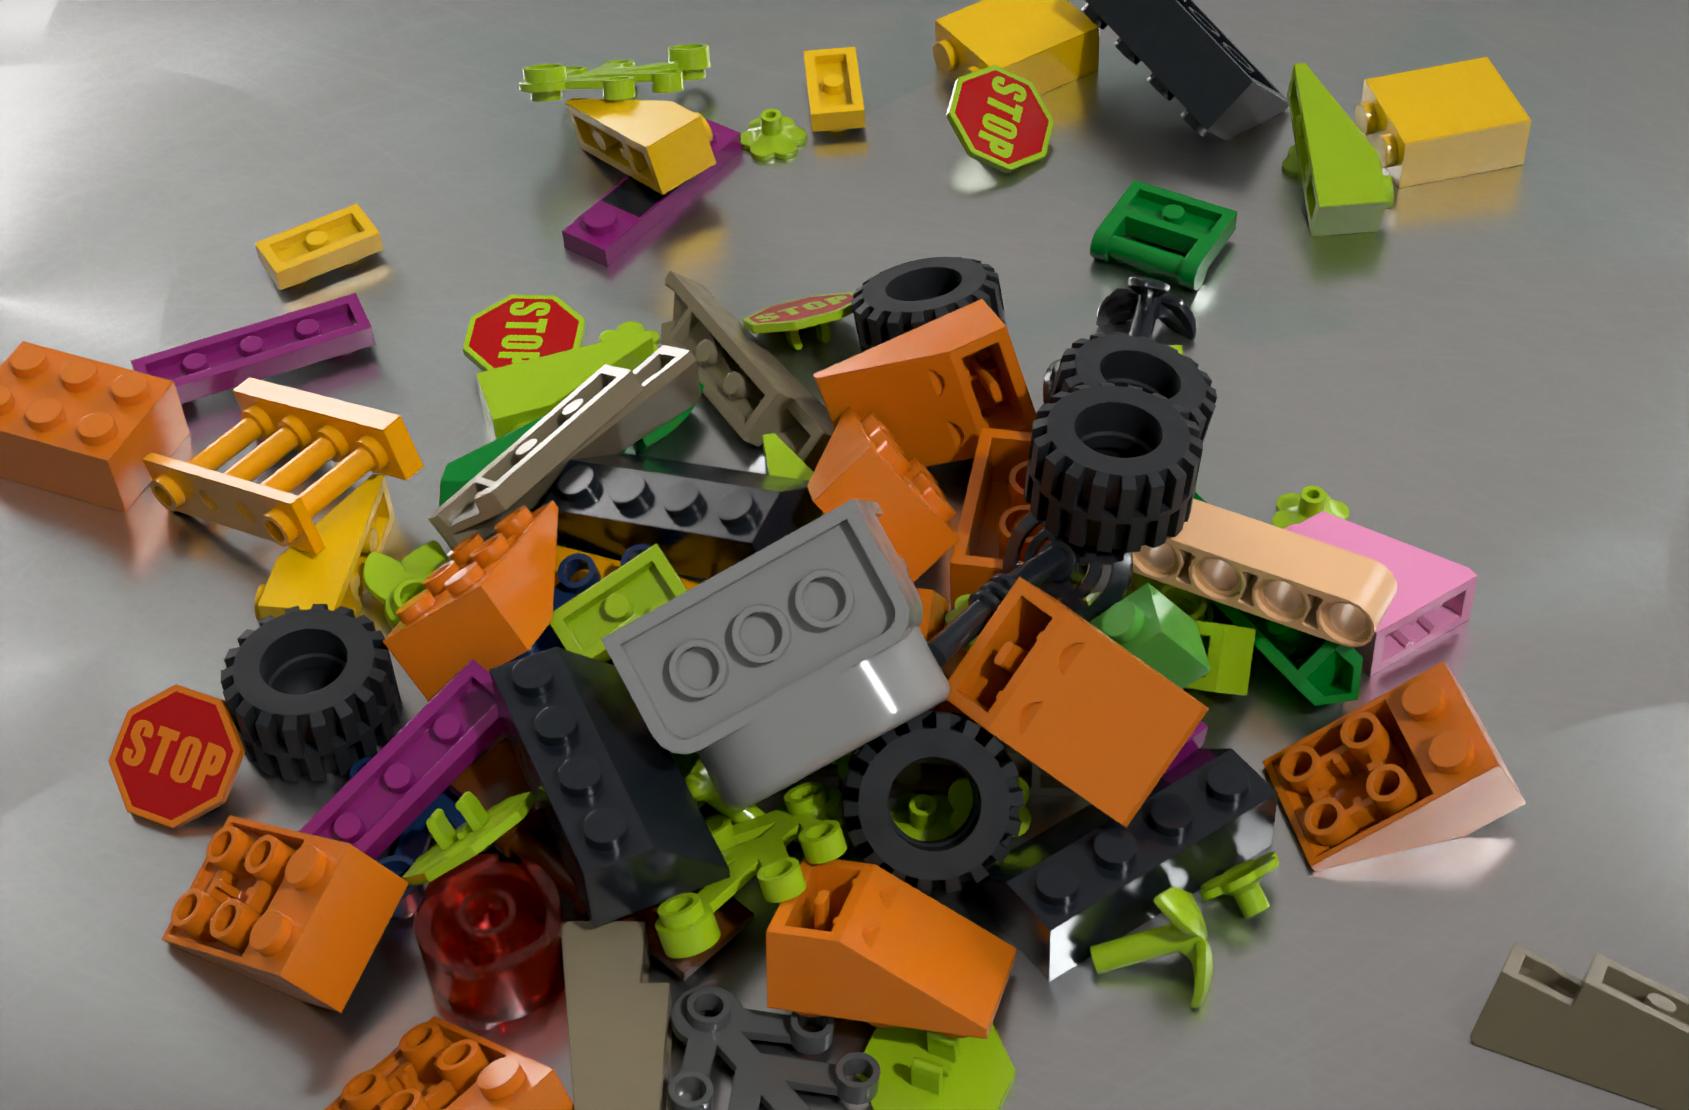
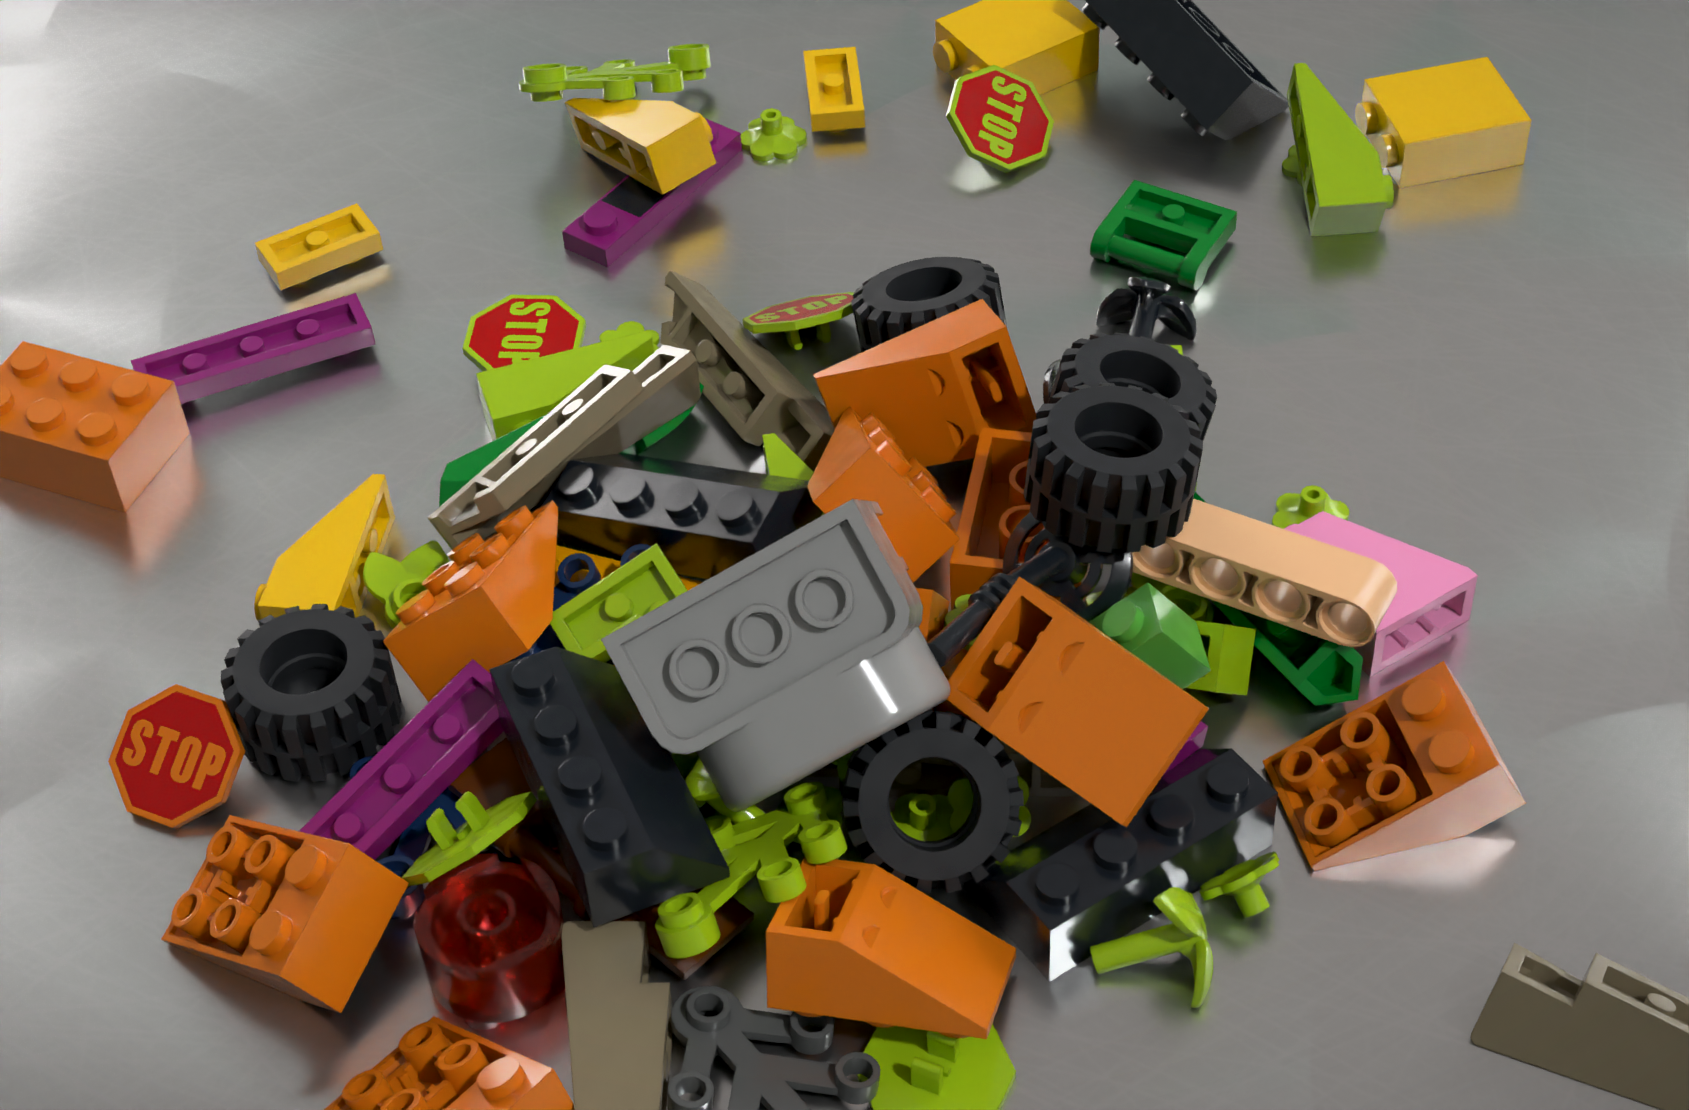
(285, 421): light orange fence -> none

